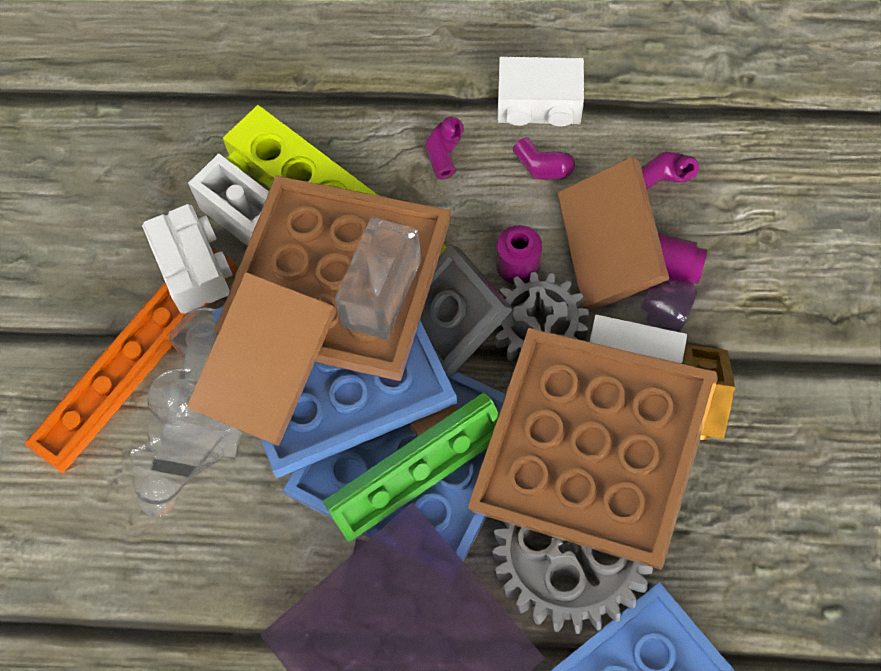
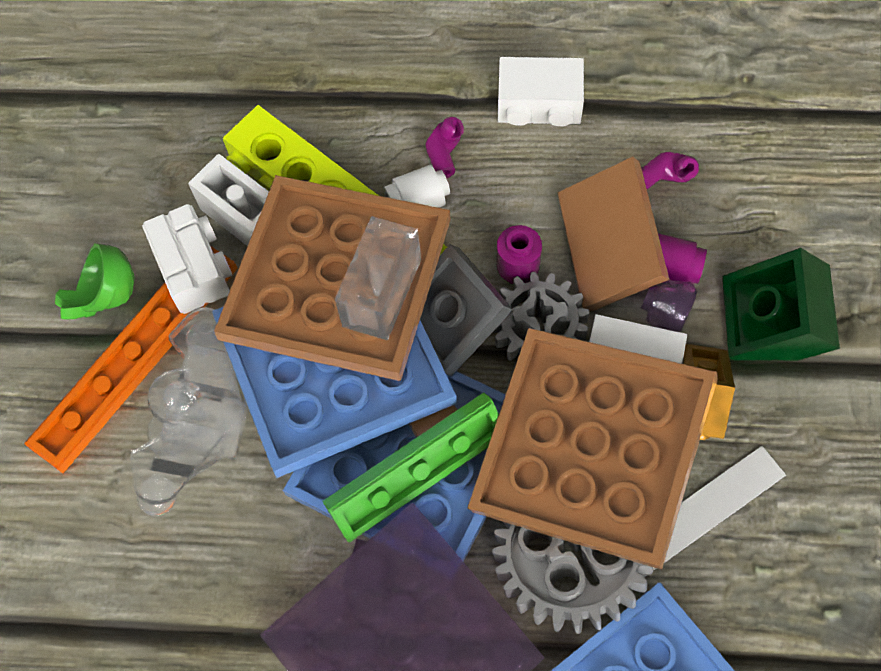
(103, 284): none -> bright green piece
(262, 358): medium nougat tile -> none
(420, 187): none -> white brick
(543, 164): magenta arm -> none
(723, 498): none -> white sticker
(780, 309): none -> dark green slope

